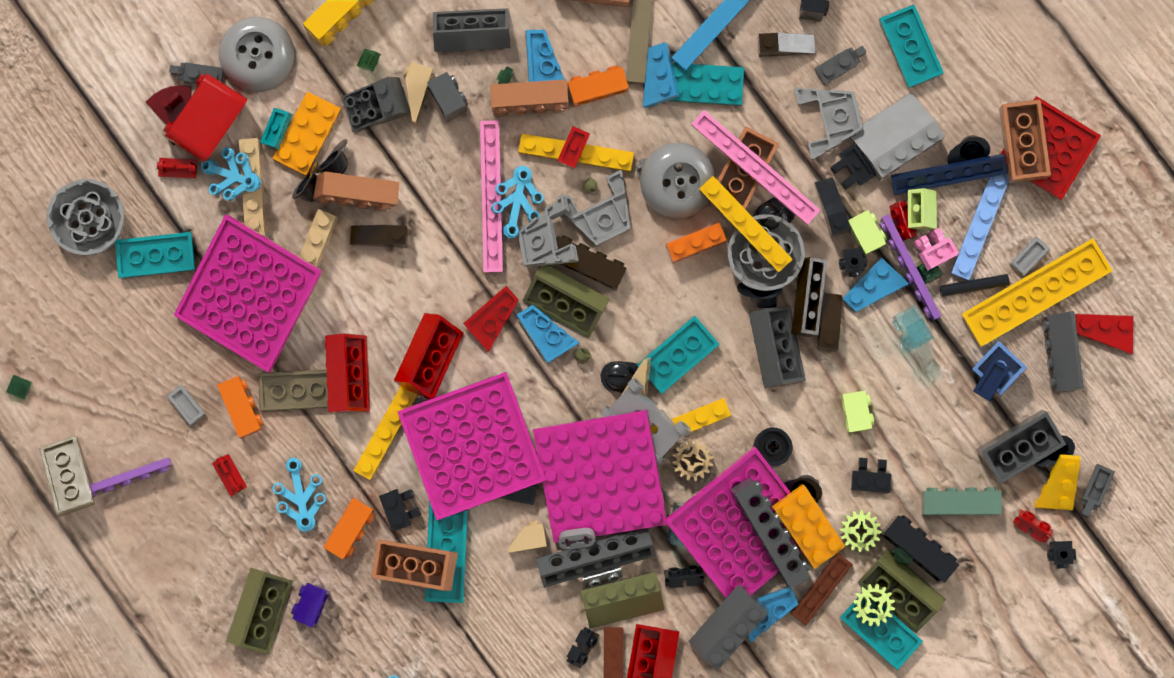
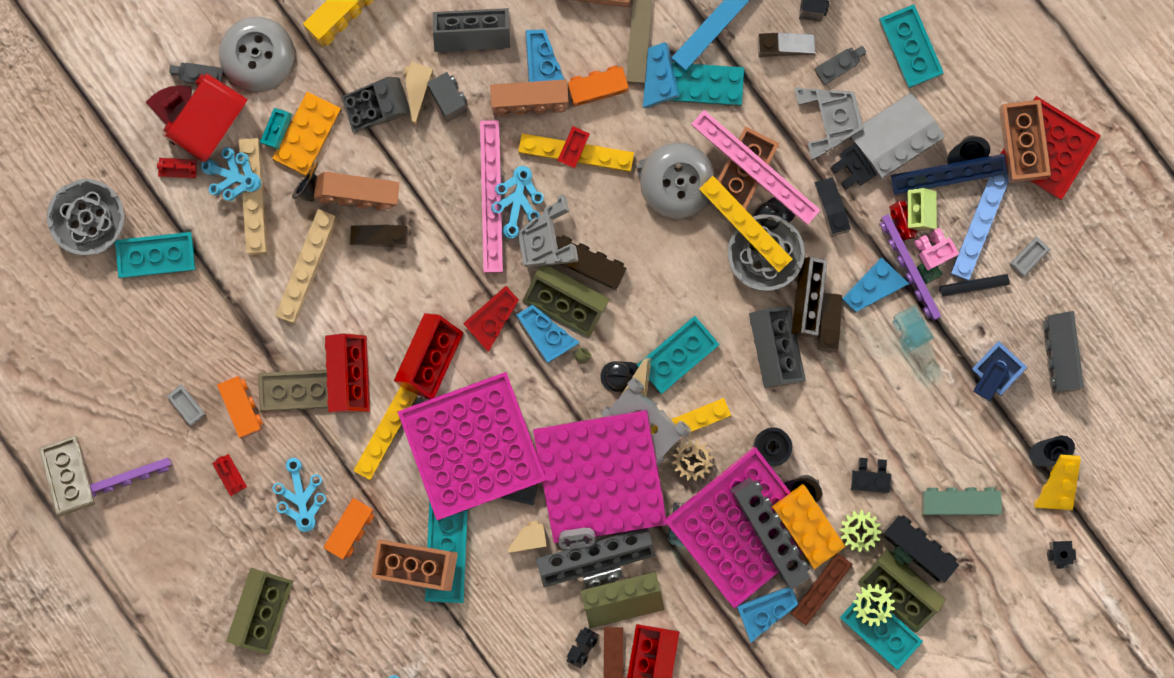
(19, 387): clear green plate -> none
(248, 293): dark pink plate -> none
(310, 604): dark purple slope -> none
(336, 161): black piece -> none
(368, 60): clear green plate -> none
(395, 511): black plate -> none
(505, 75): clear green plate -> none
(590, 185): olive hinge -> none
(605, 218): light grey wing -> none
(692, 575): black hinge -> none
(696, 243): orange brick -> none
(728, 626): dark grey slope -> none
(760, 299): black piece -> none
(852, 255): black brick -> none
(857, 412): yellowish green brick -> none
(867, 233): yellowish green brick -> none
(1021, 446): dark grey slope -> none
(1036, 292): yellow plate -> none
(1040, 529): red hinge -> none
(1096, 489): dark grey hinge -> none
(1107, 329): red wing -> none

